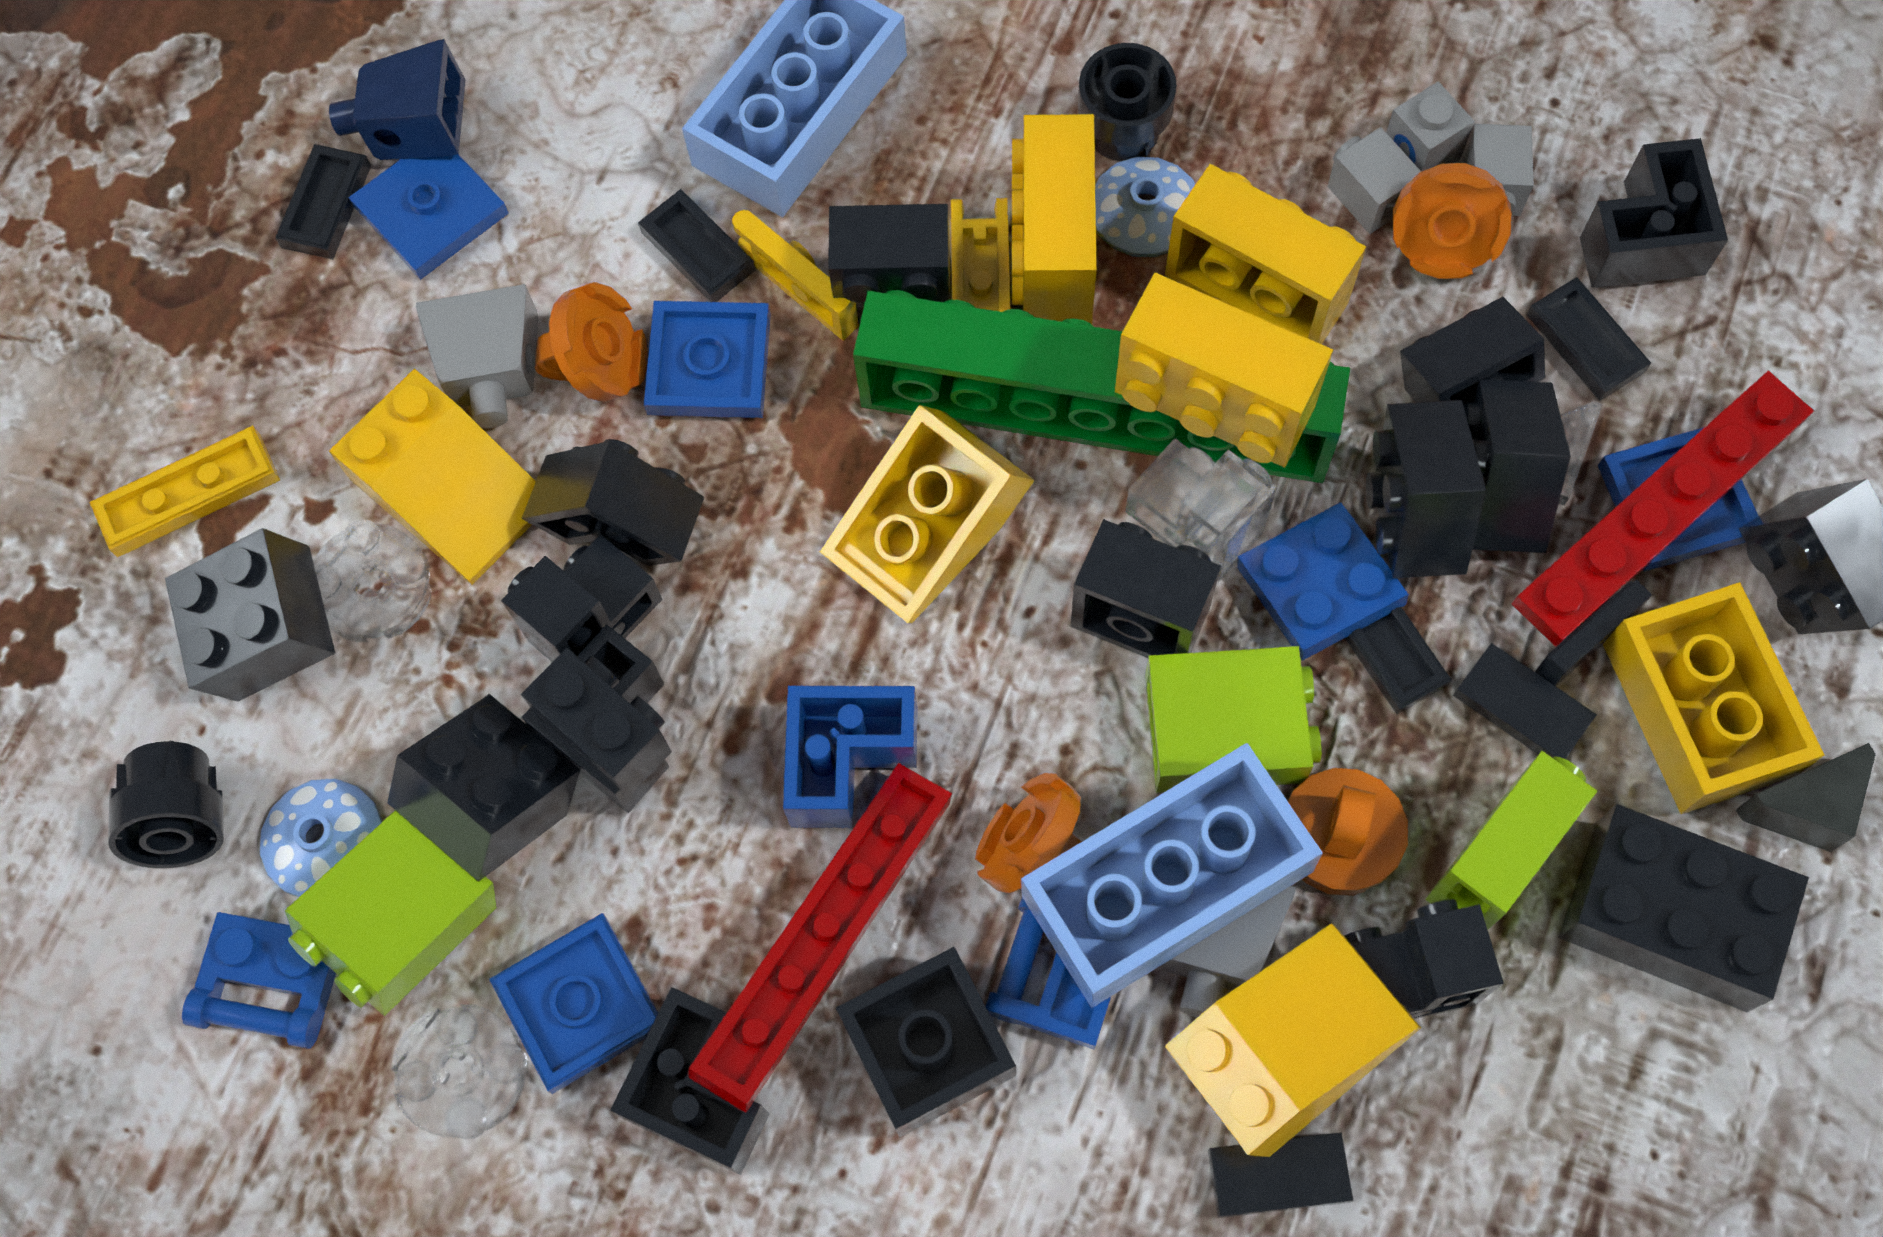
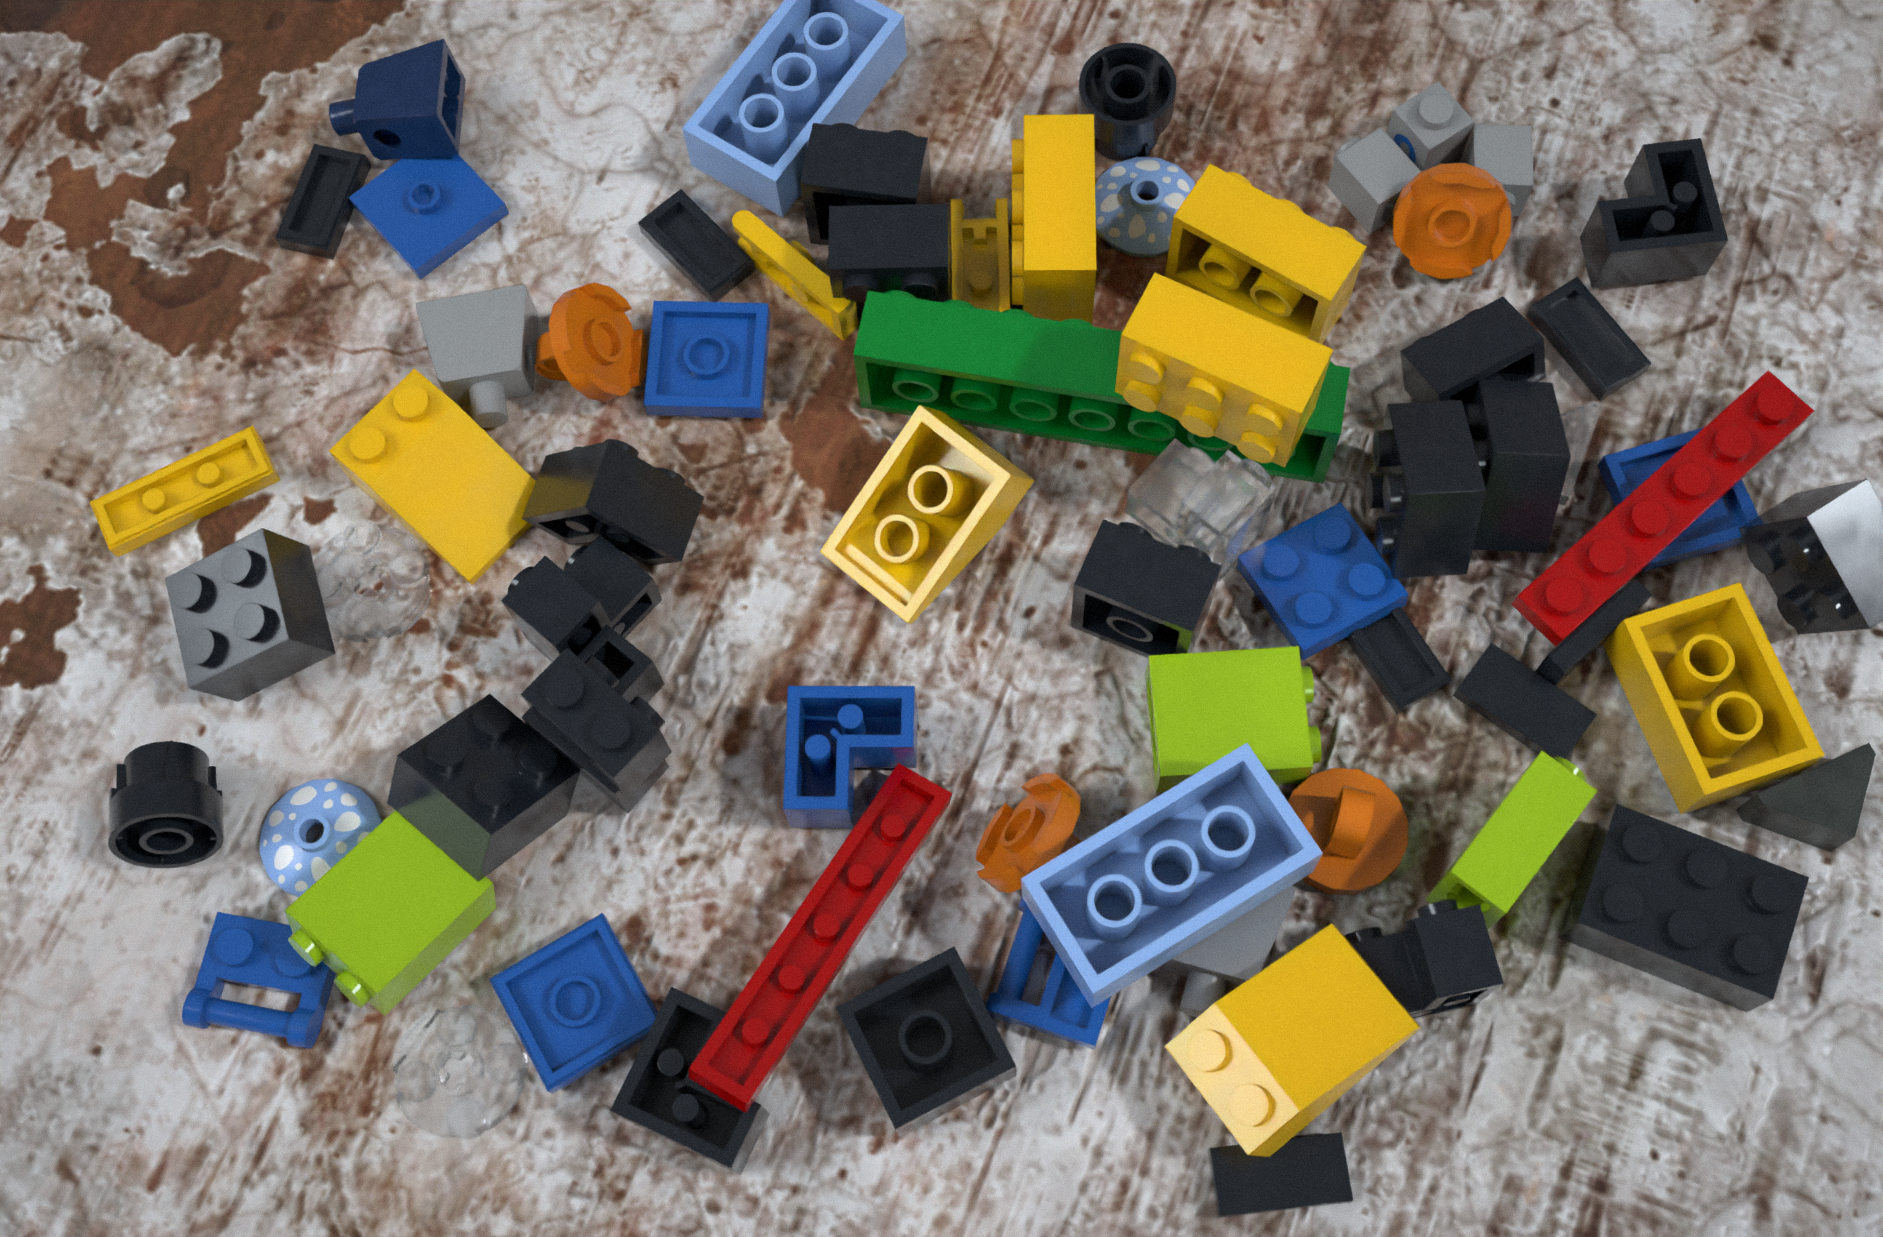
(861, 169): none -> black brick

